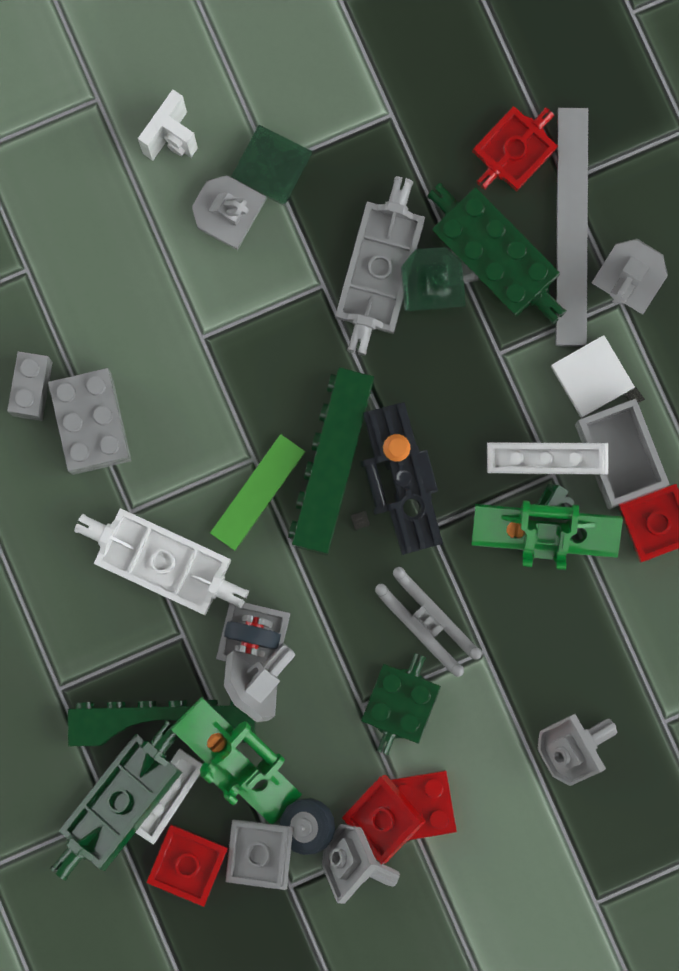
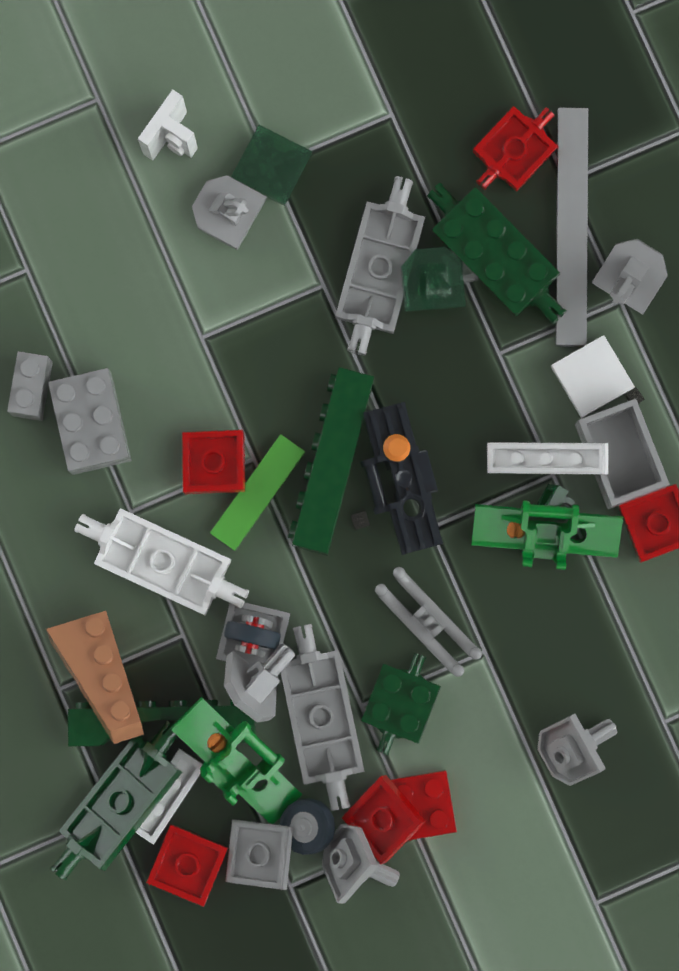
(96, 666): none -> nougat wedge
(213, 462): none -> red plate
(321, 717): none -> light grey plate

